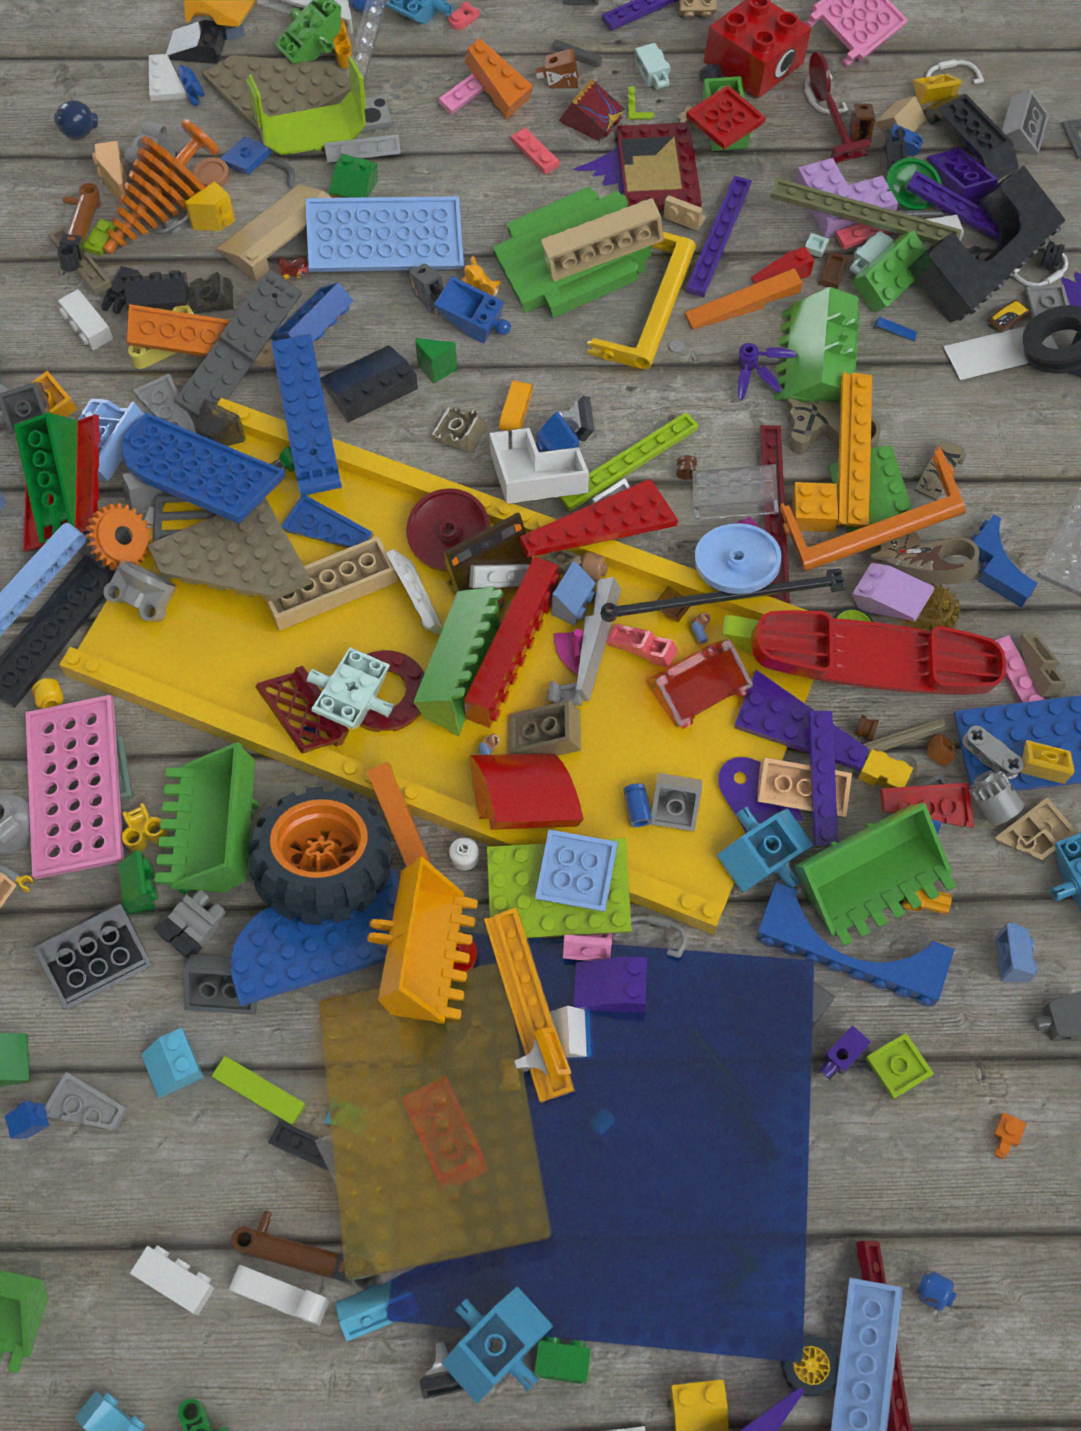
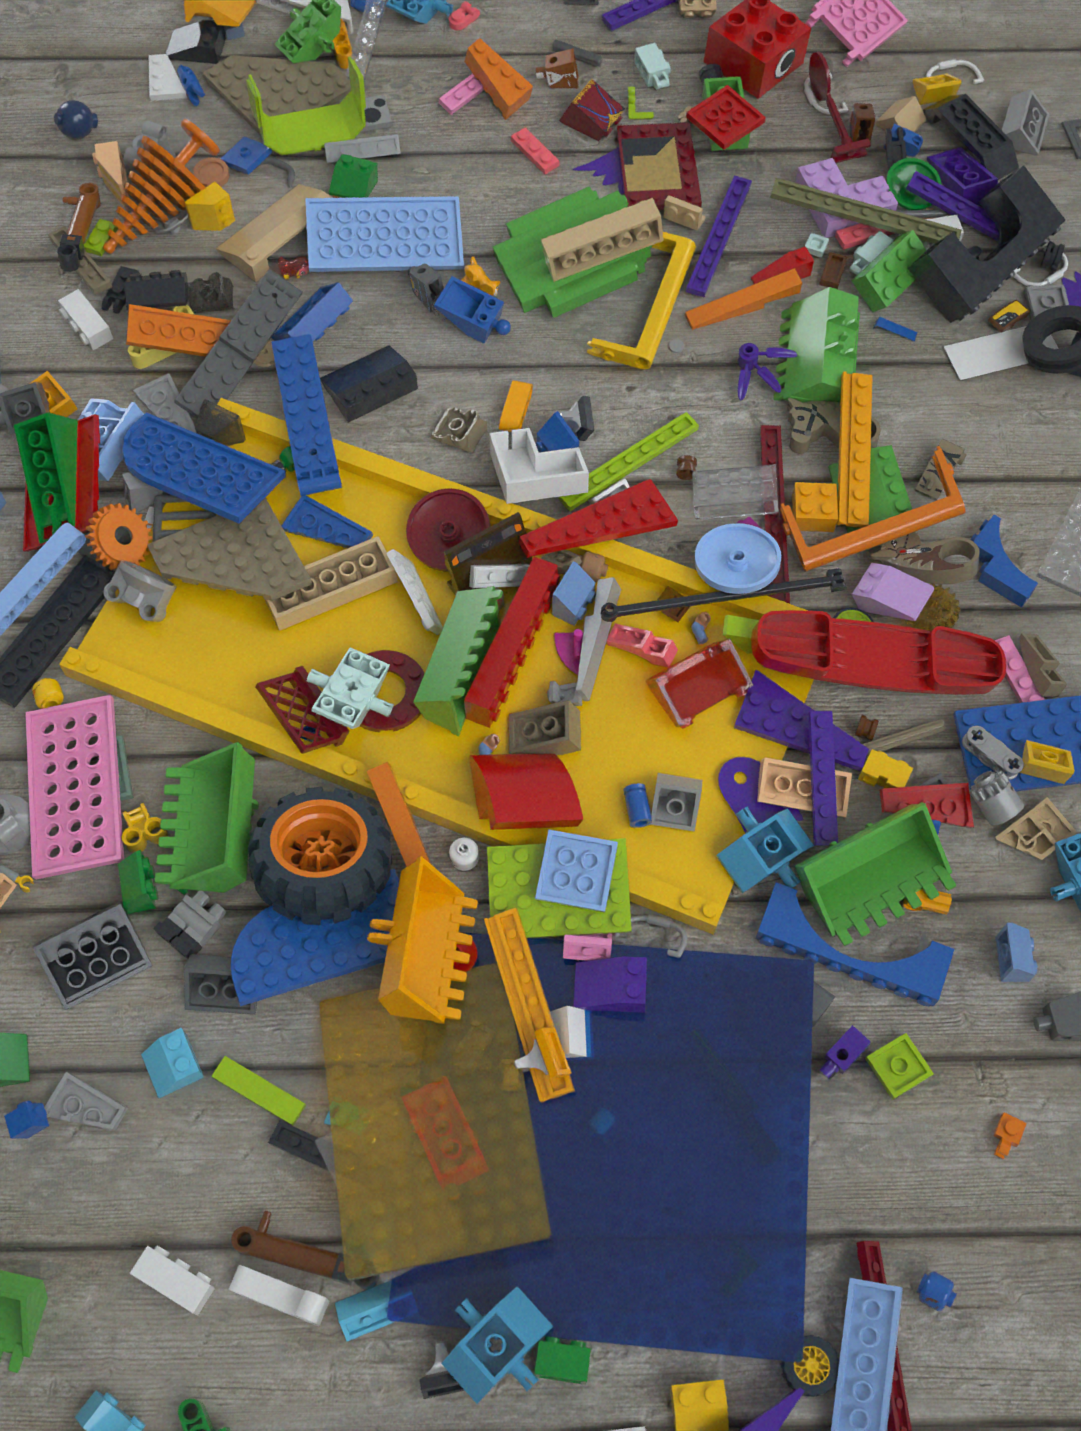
(436, 358): green slope -> none
(941, 749): dark orange slope -> none

